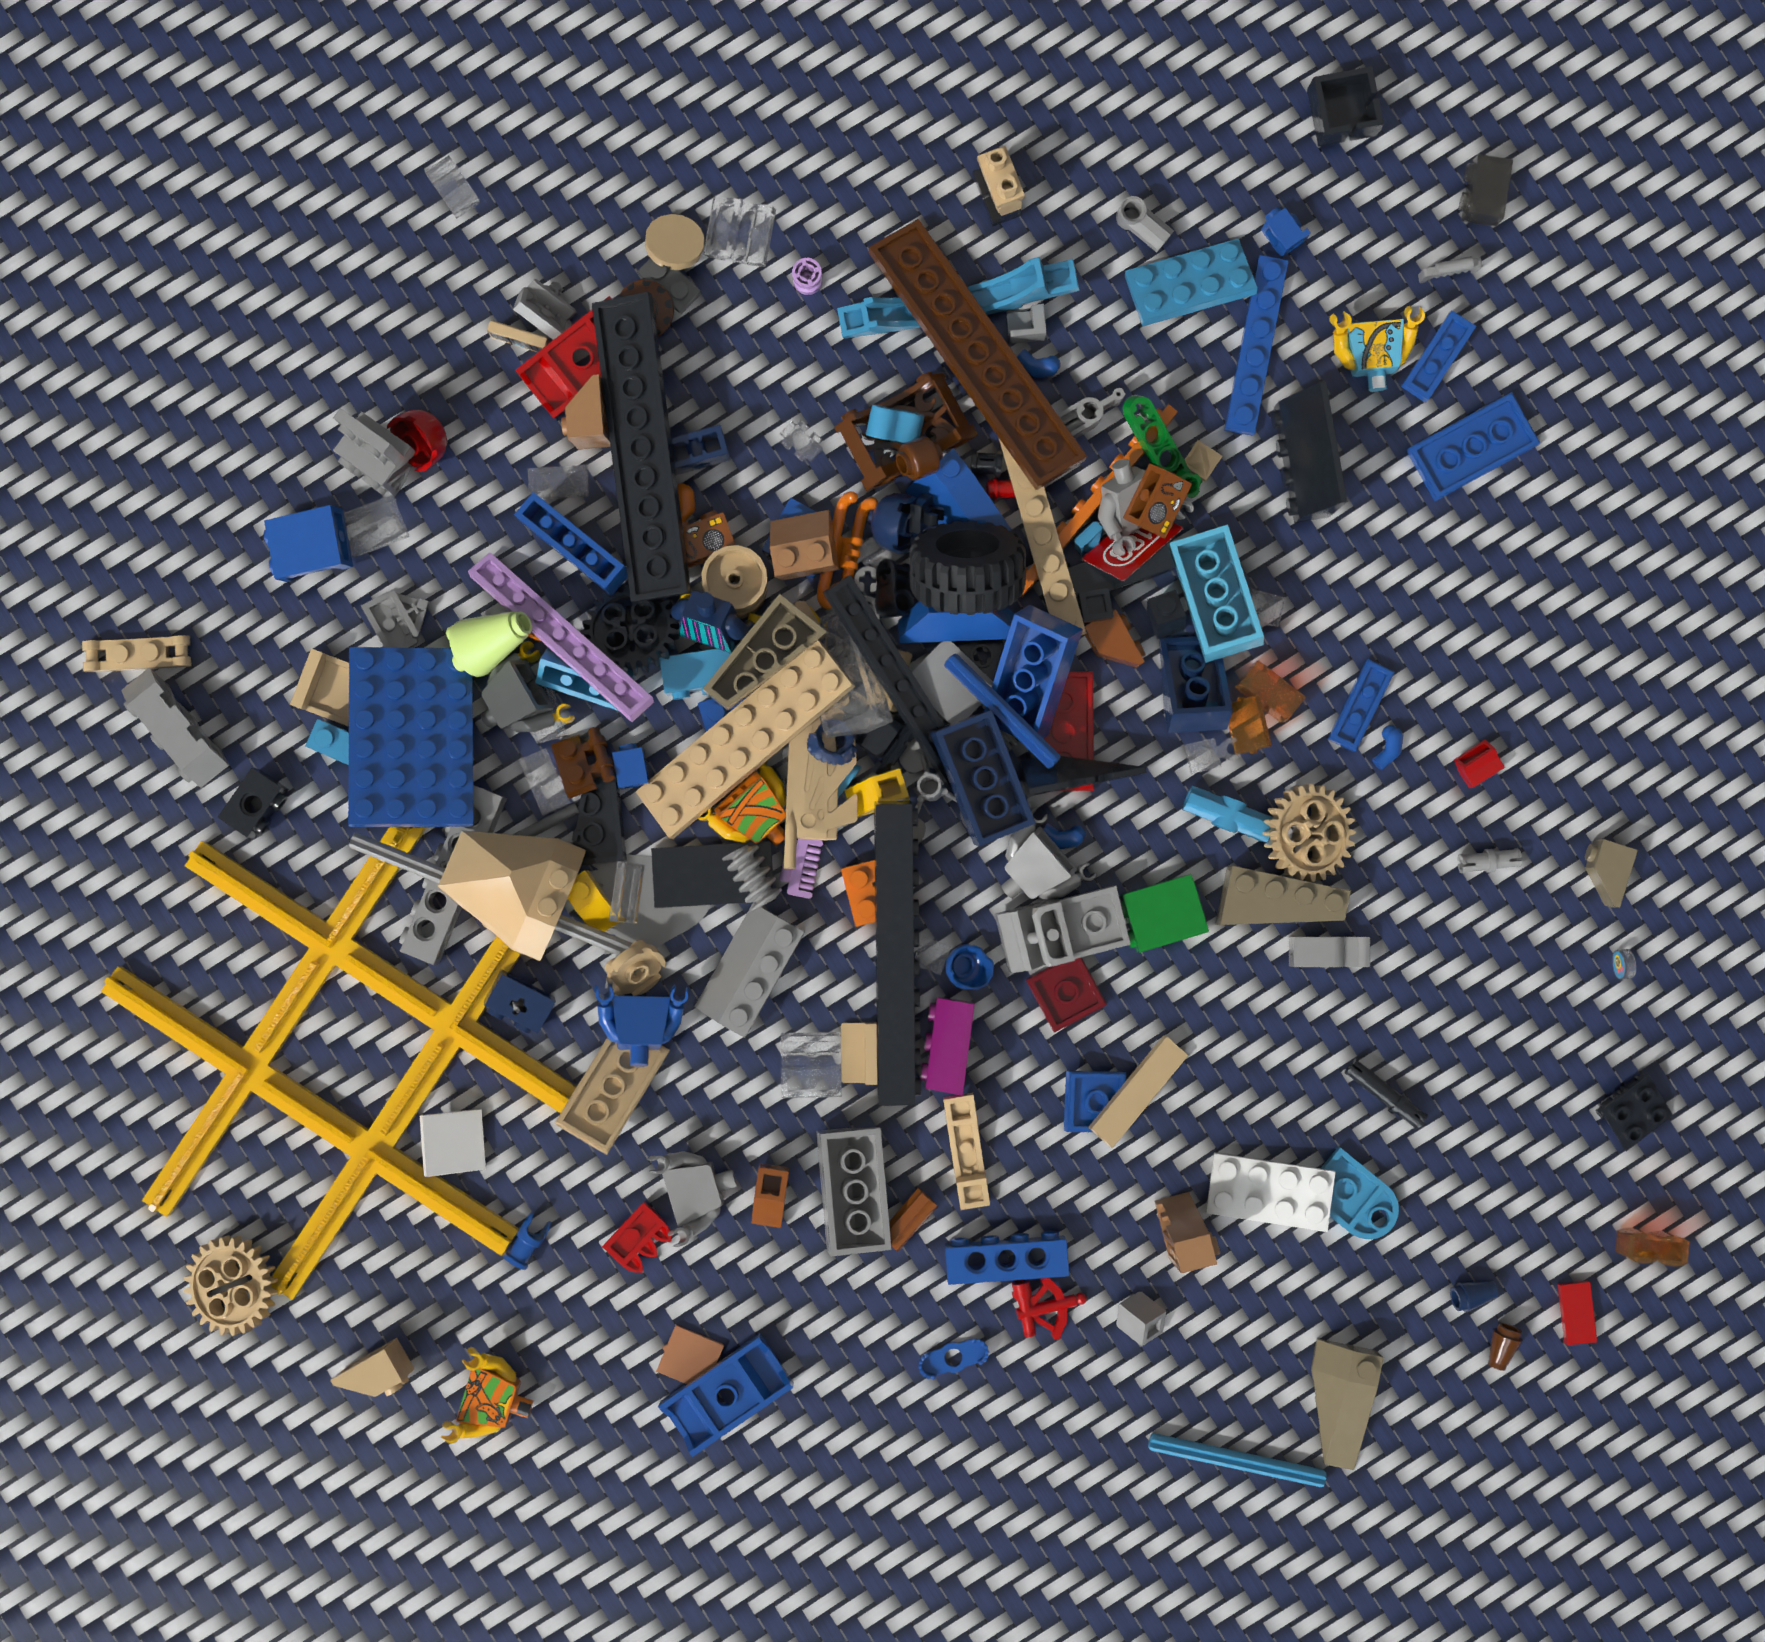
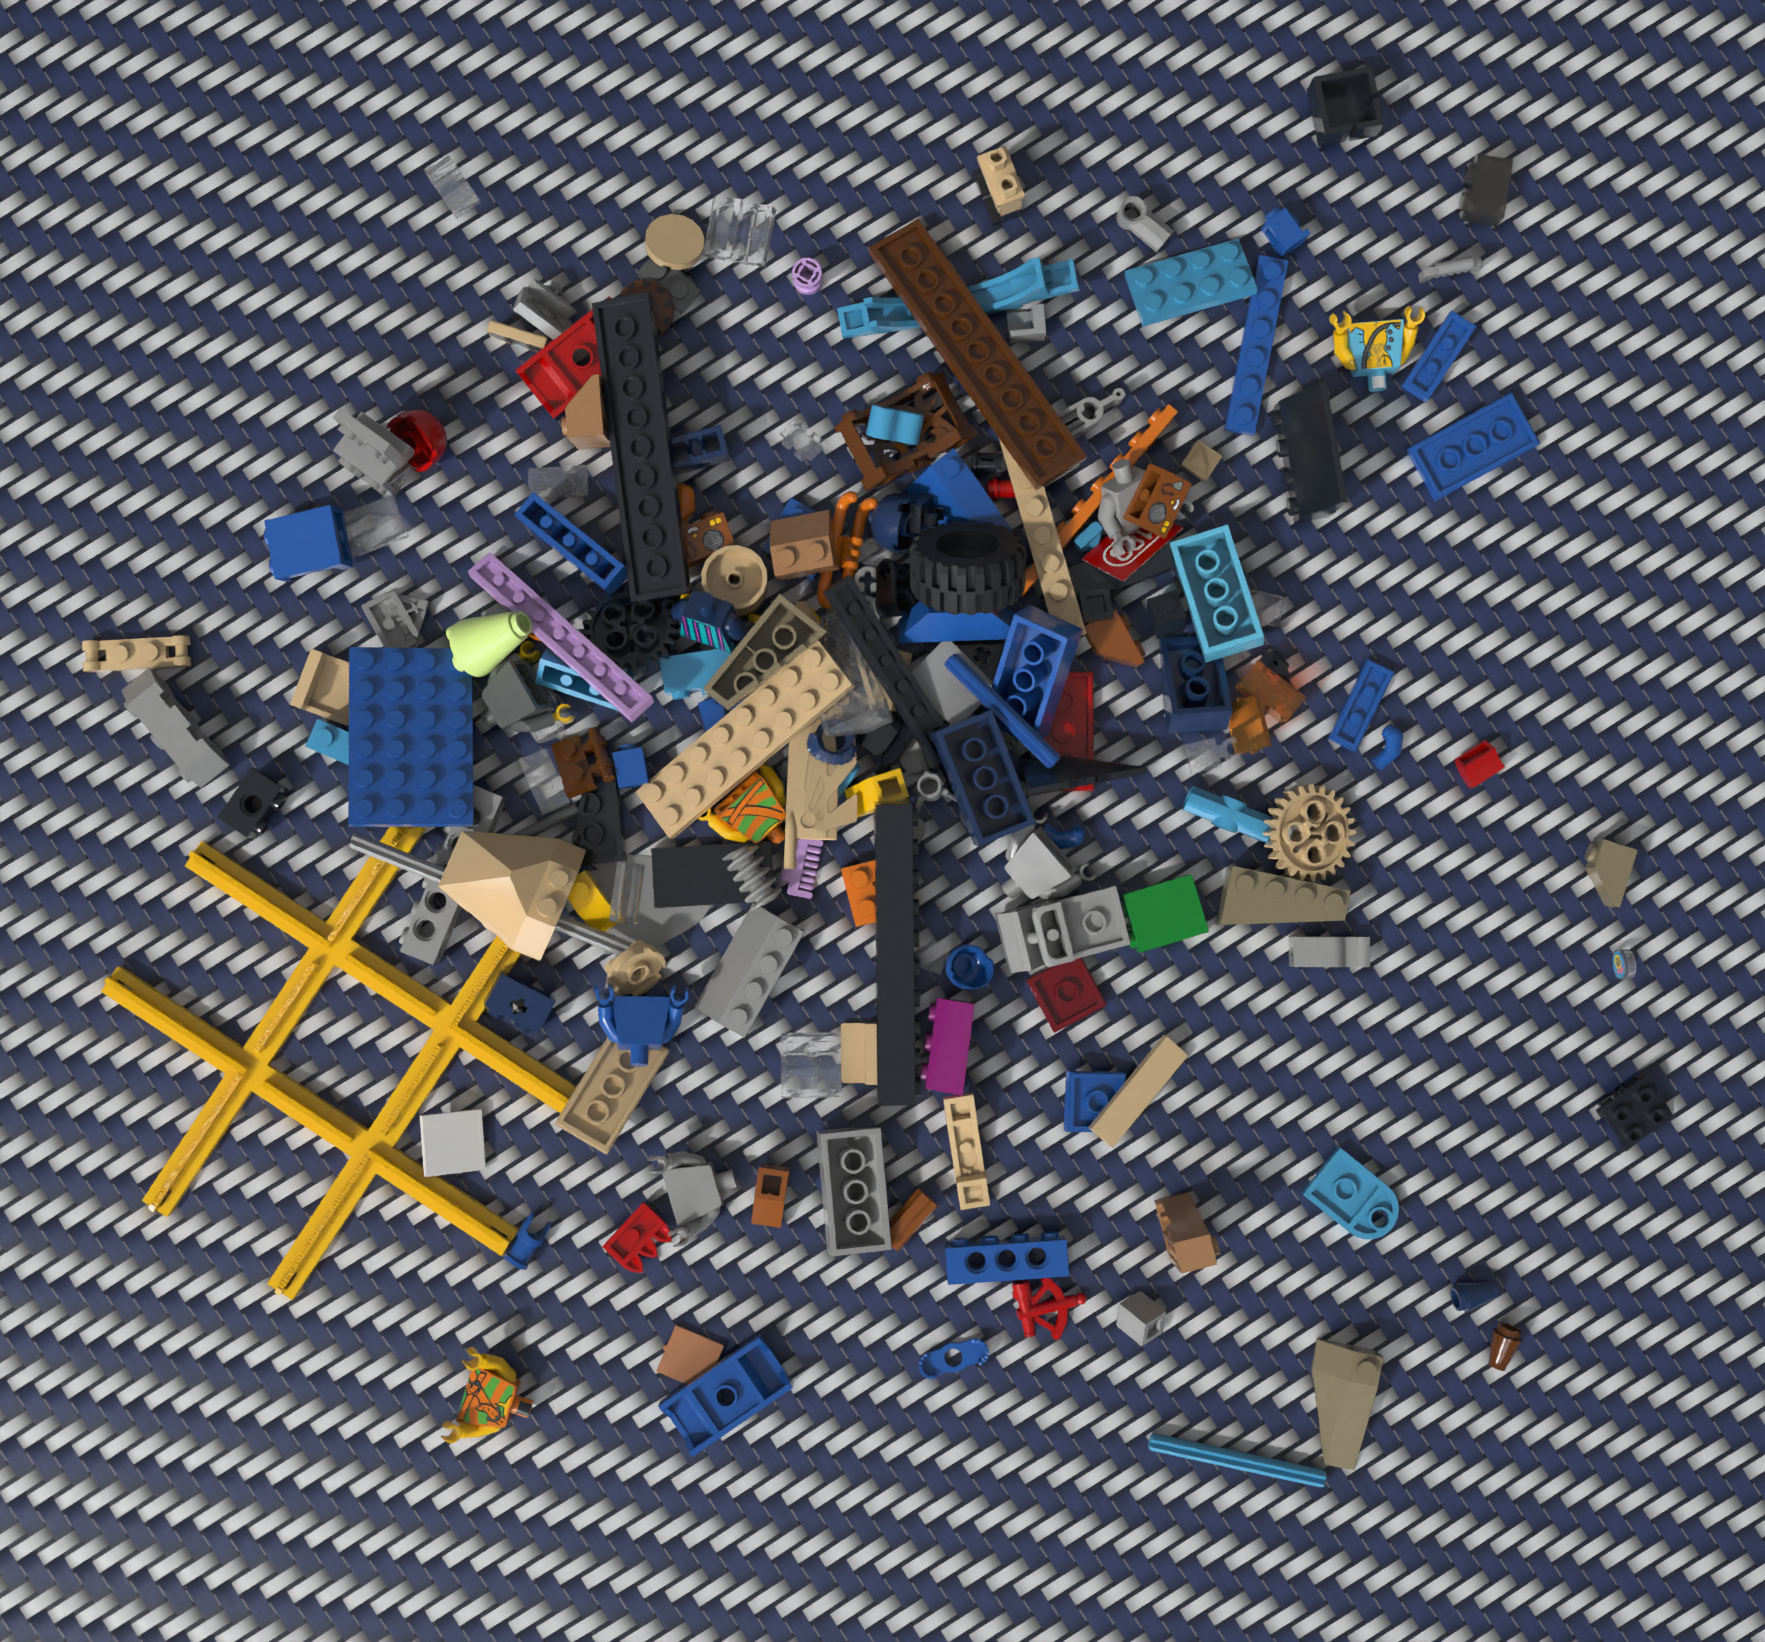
(240, 1312): tan gear -> none
(377, 1372): tan slope -> none
(919, 458): reddish brown head -> none
(1039, 367): blue arm -> none
(1162, 442): green beam -> none
(1270, 1192): white plate -> none
(1275, 662): none -> black plant
(1386, 1094): black pin -> none
(1489, 860): light grey pin -> none
(1577, 1312): red tile -> none
(1652, 1247): clear orange brick -> none

